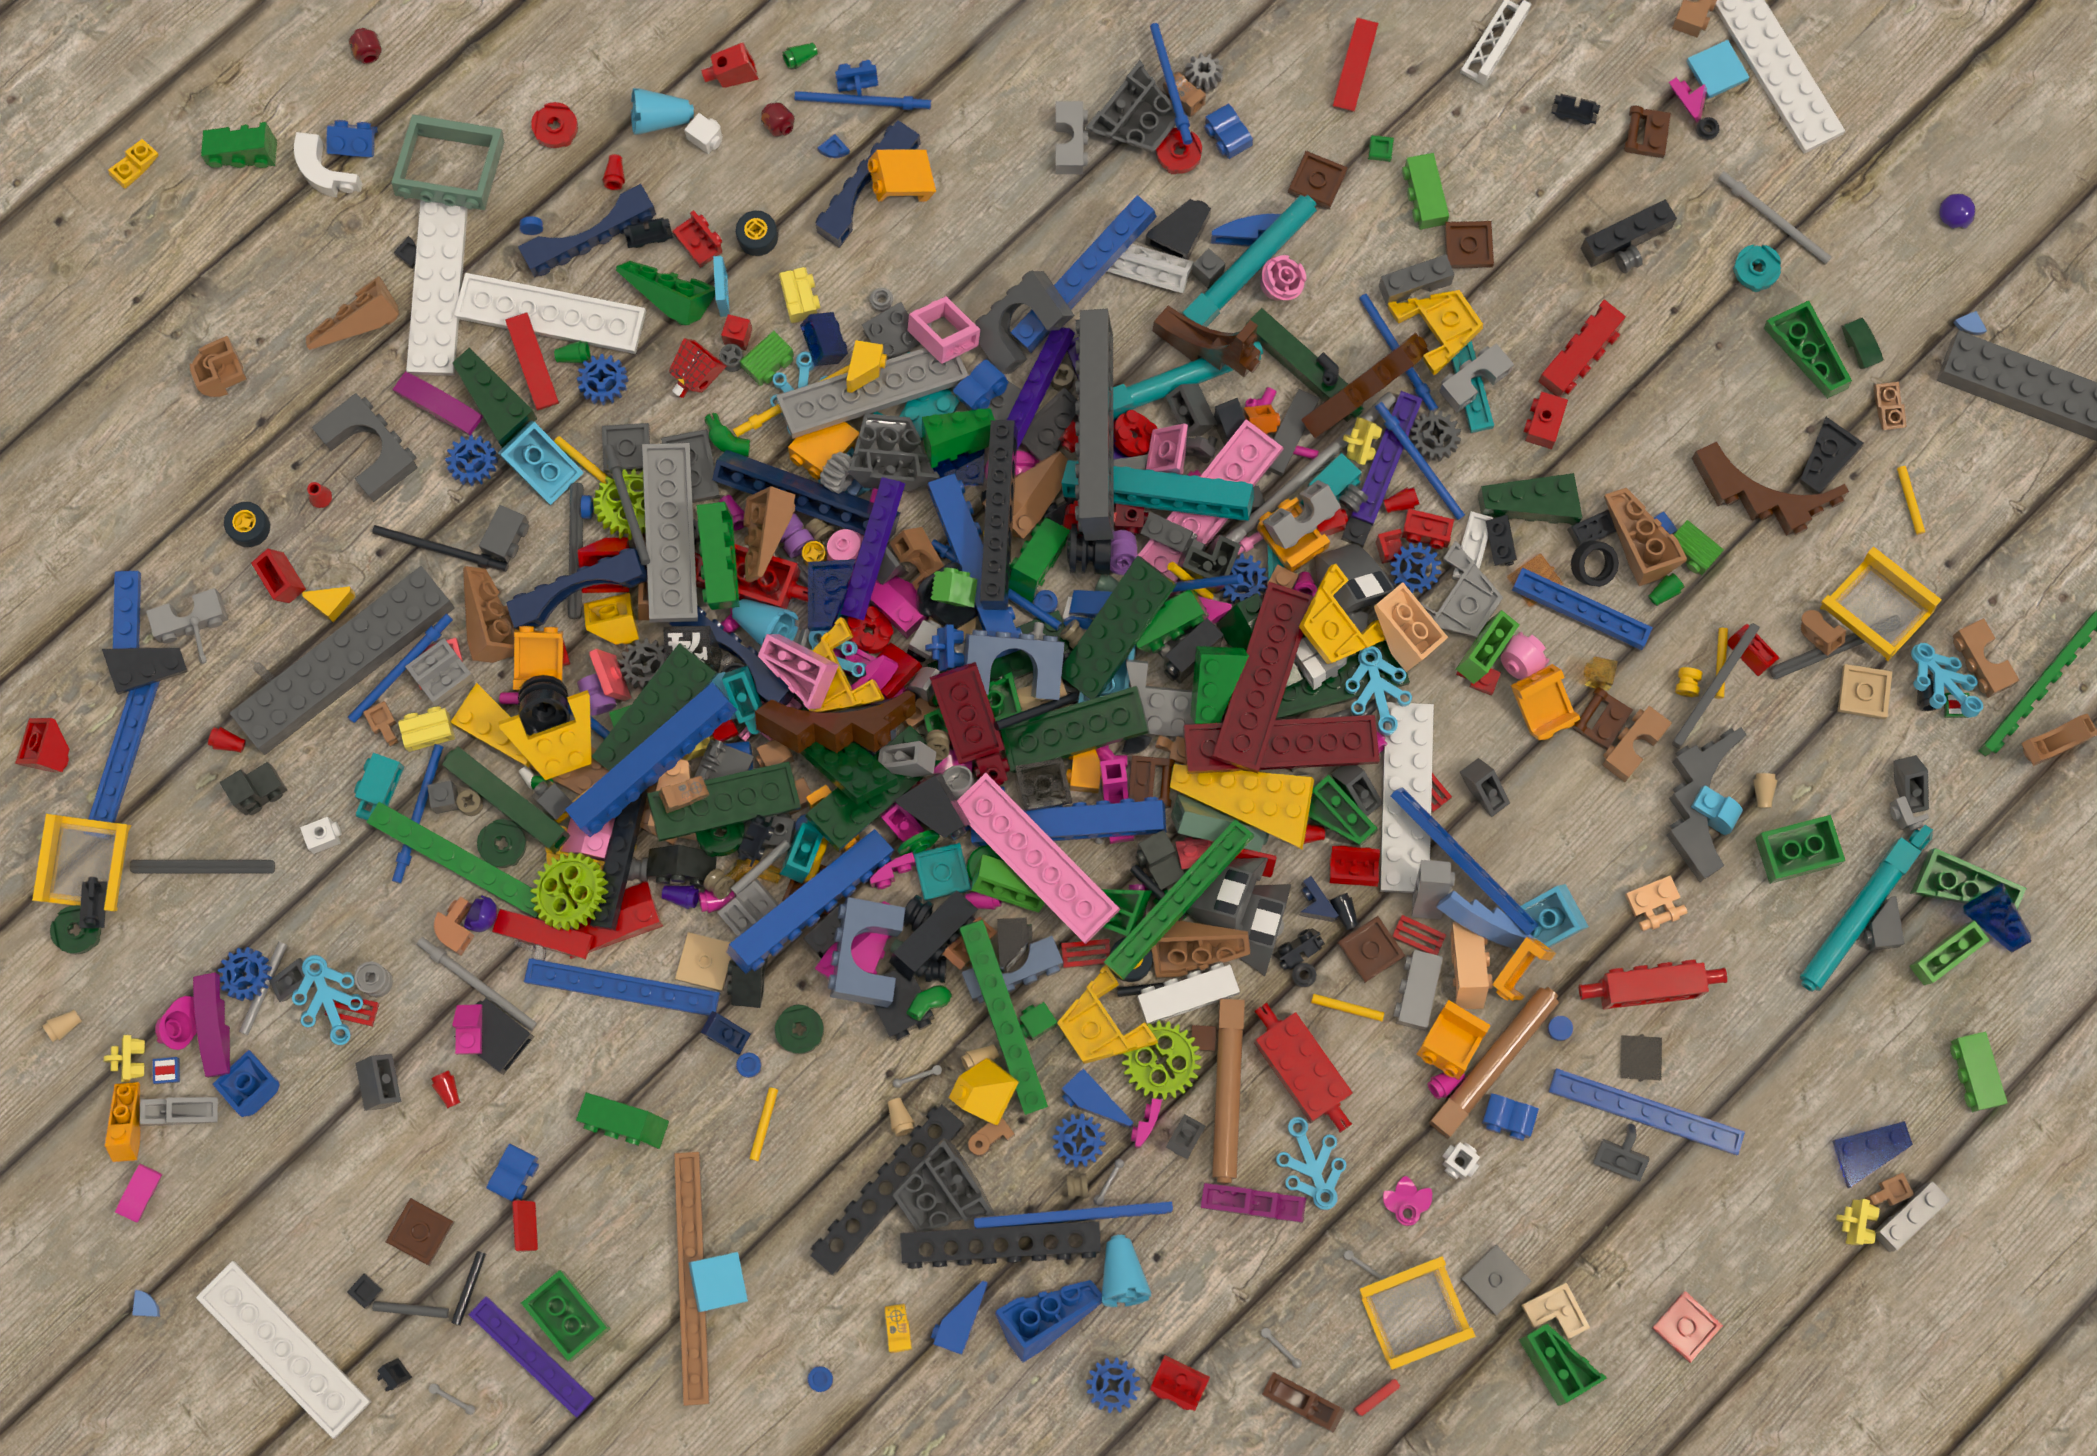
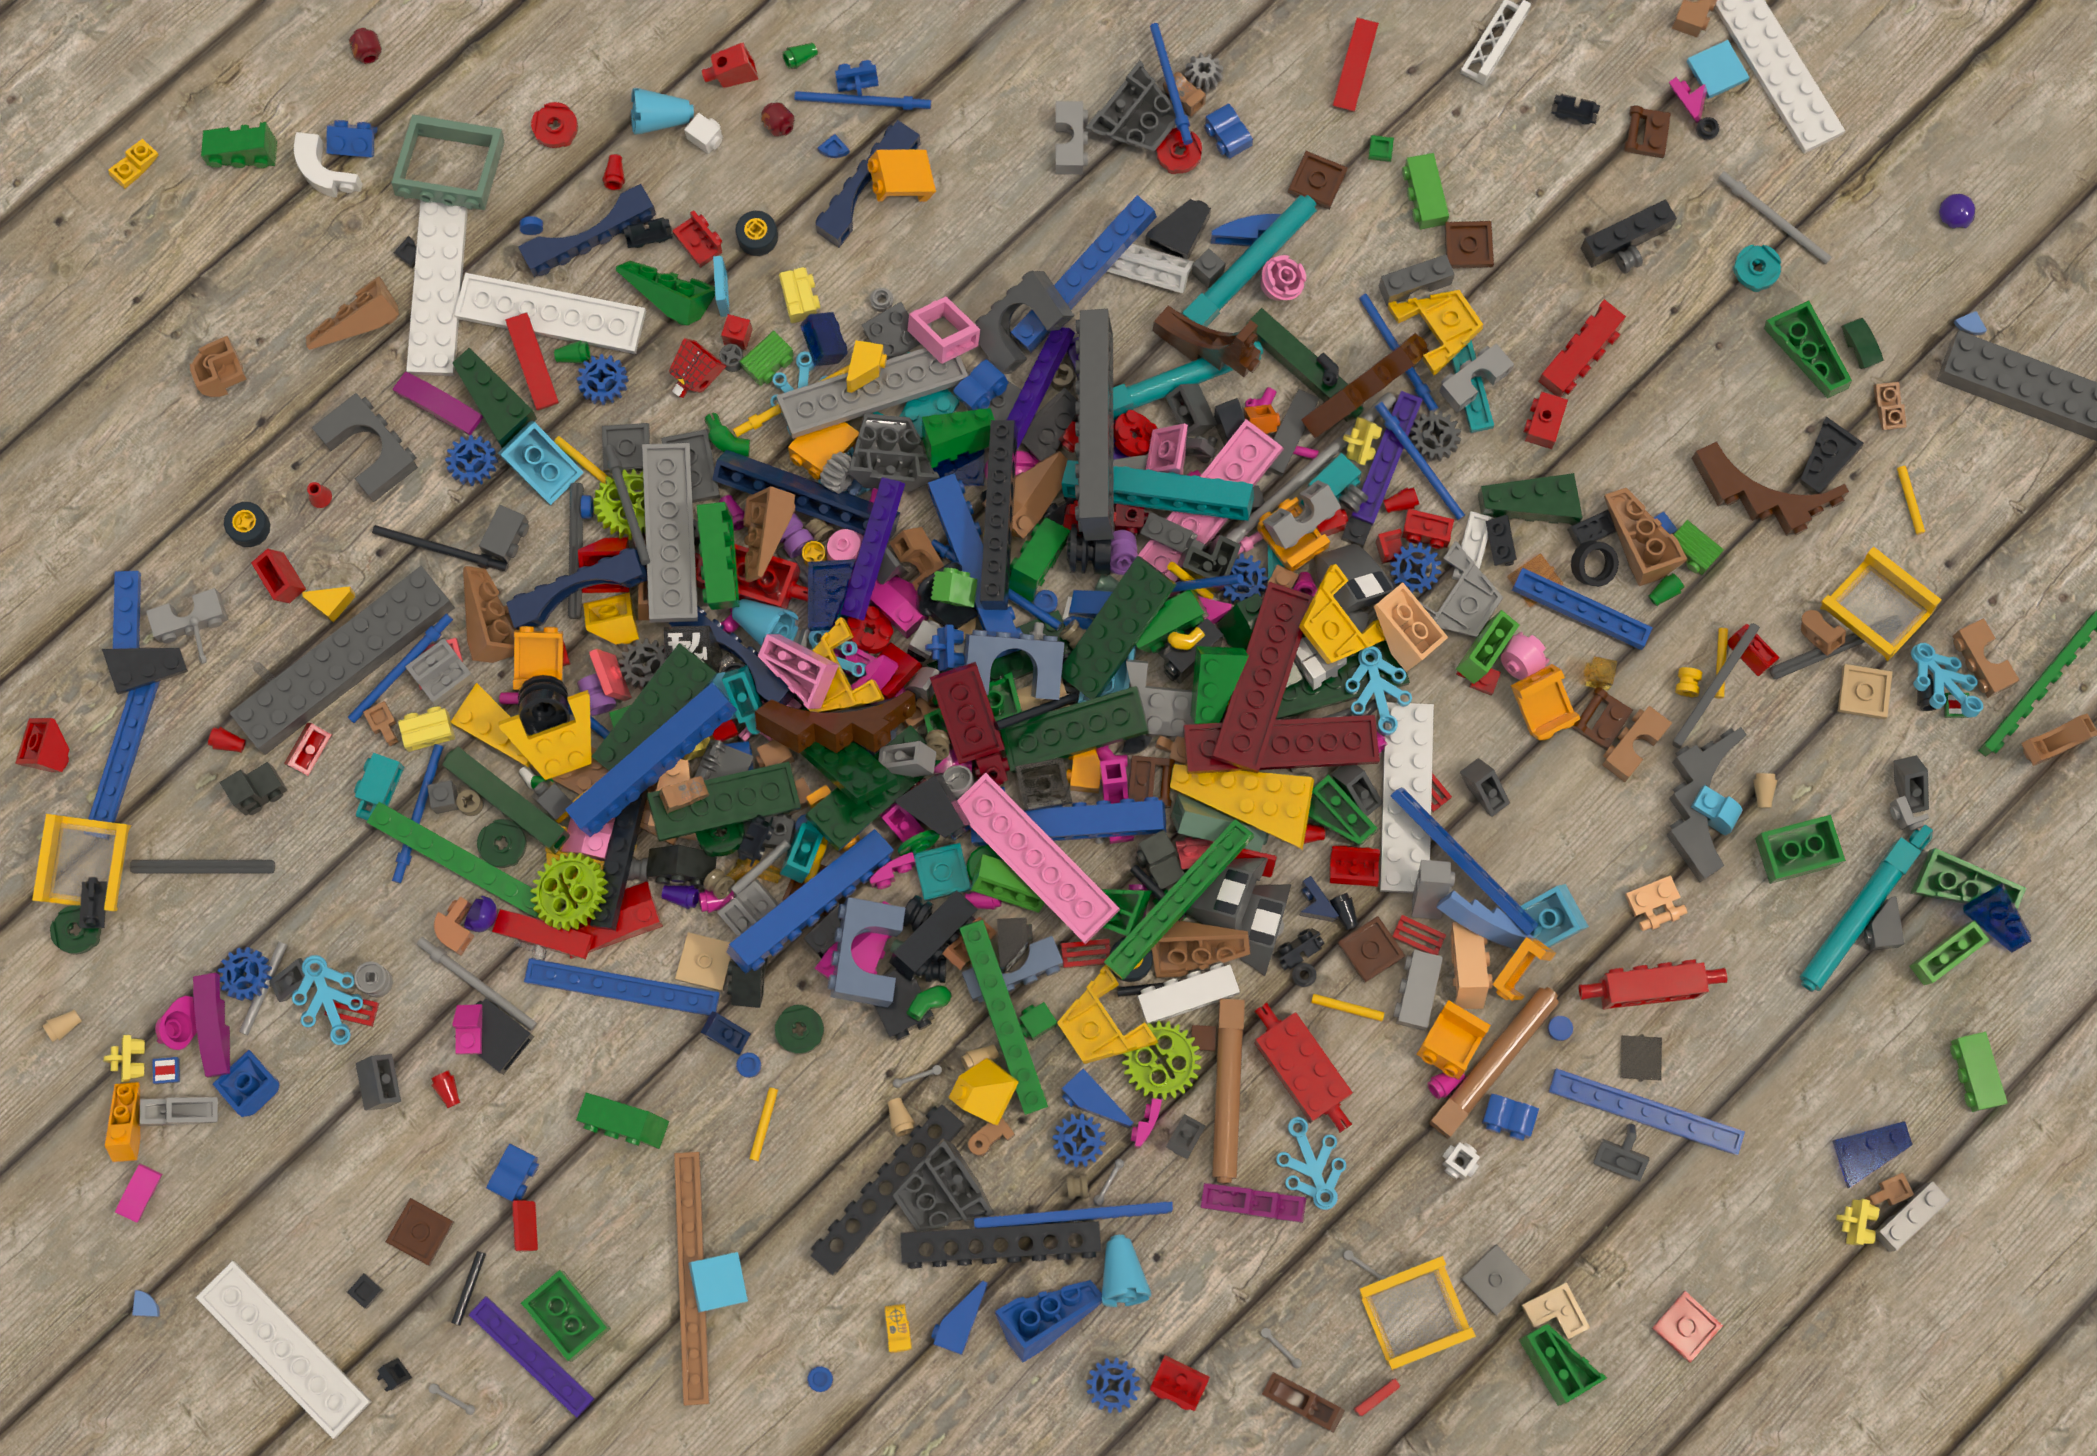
(307, 749): none -> slope
(321, 834): white brick -> none
(410, 1309): dark grey bar -> none
(1184, 641): none -> yellow arm
(1409, 1198): dark pink plate -> none

